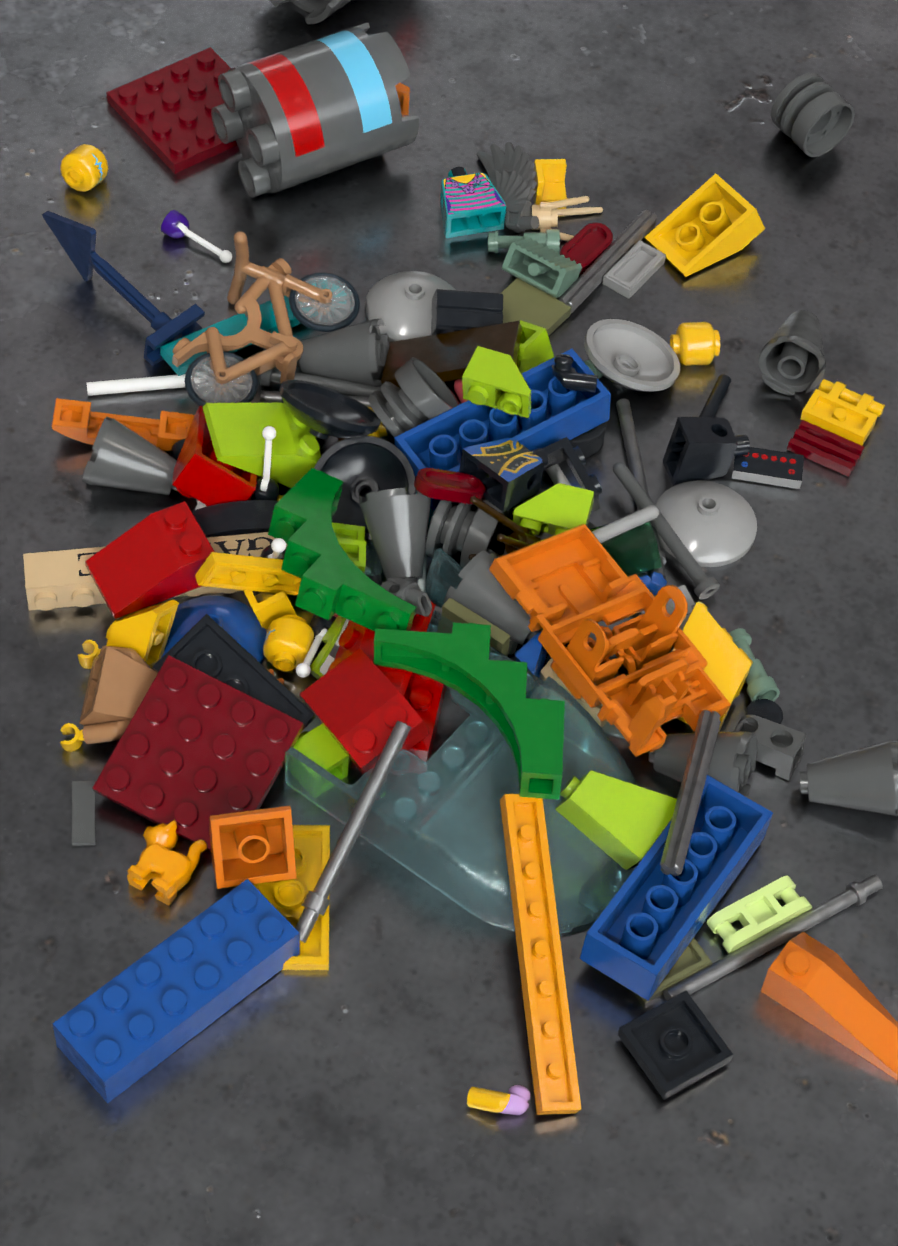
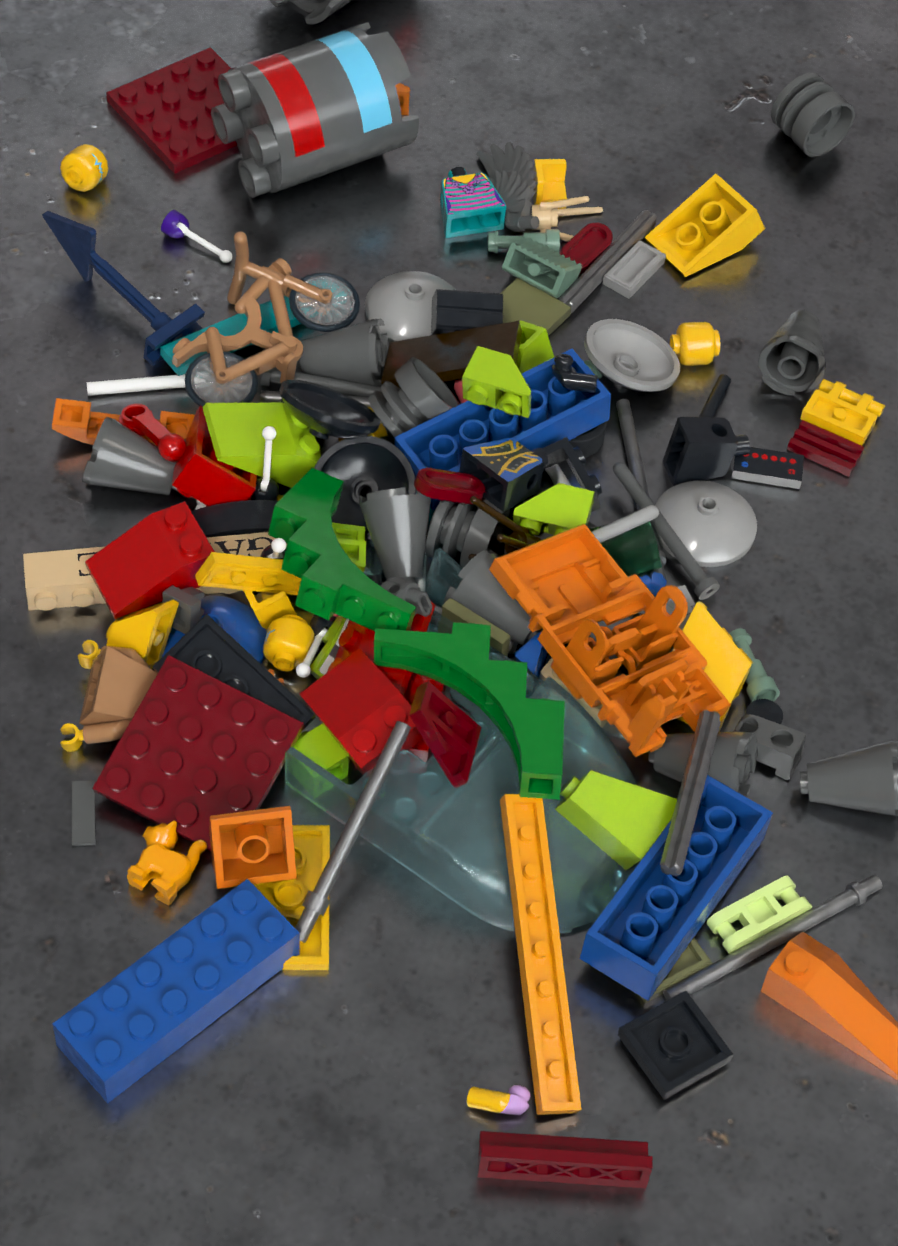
(141, 421): none -> red piece
(189, 606): none -> dark grey tile
(446, 731): none -> dark red wing
(564, 1159): none -> dark red fence

